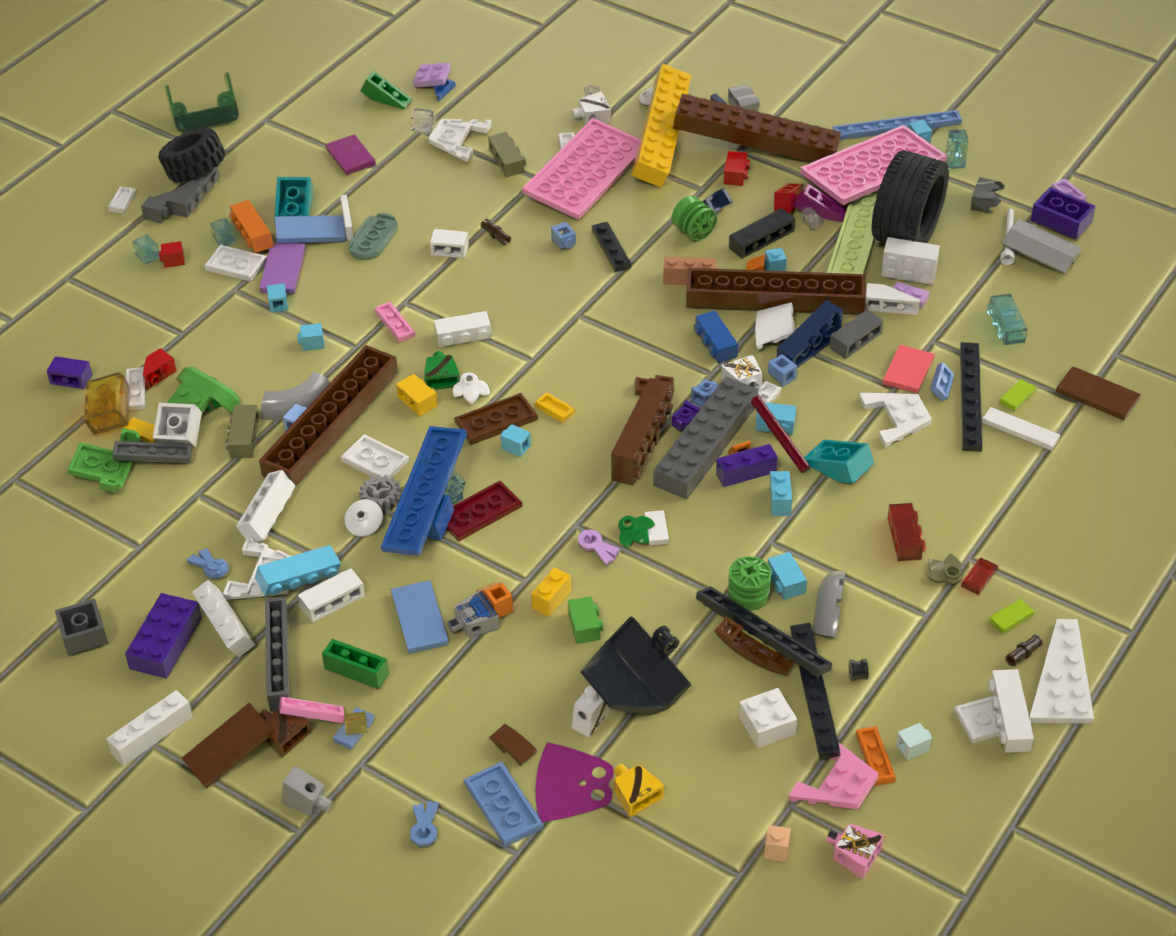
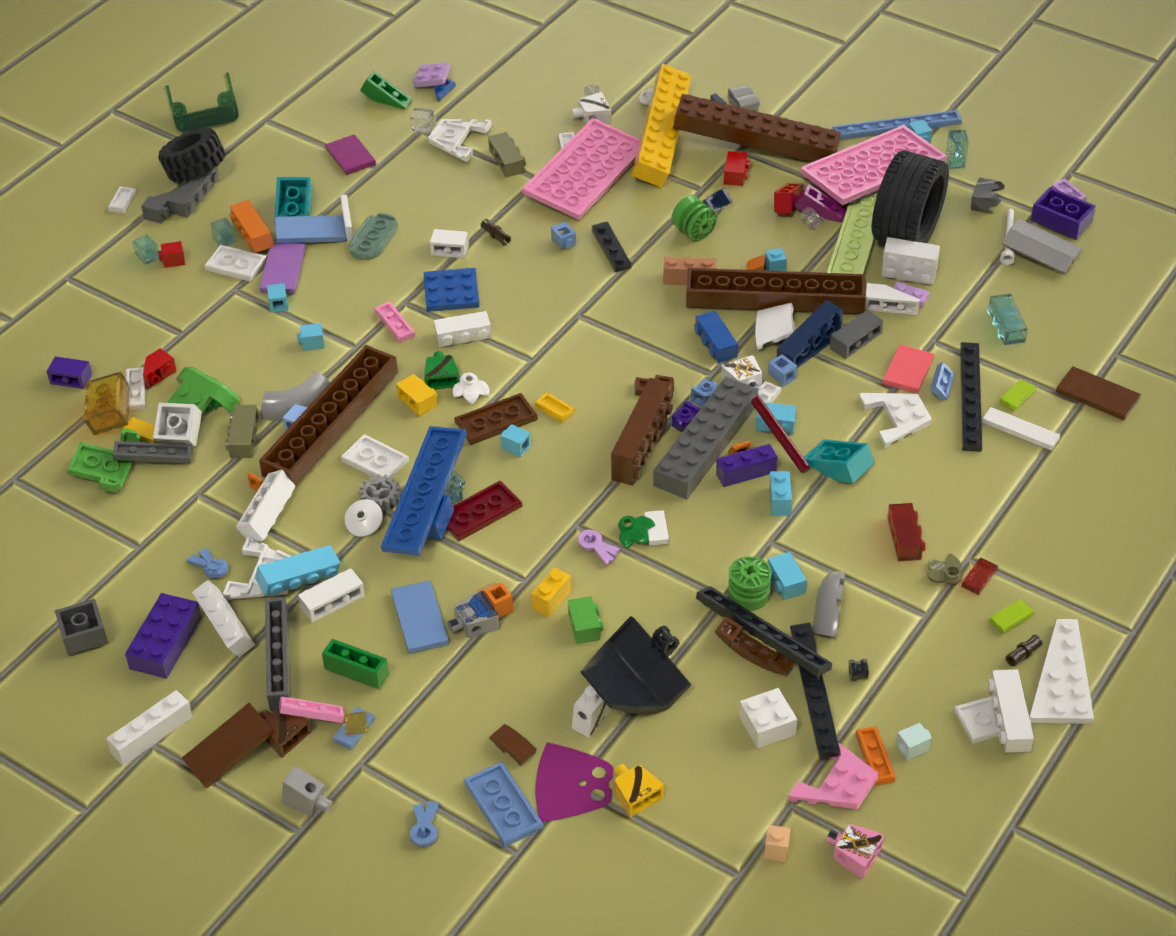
(254, 481): none -> orange slope
(451, 289): none -> blue plate
(761, 233): black brick -> none

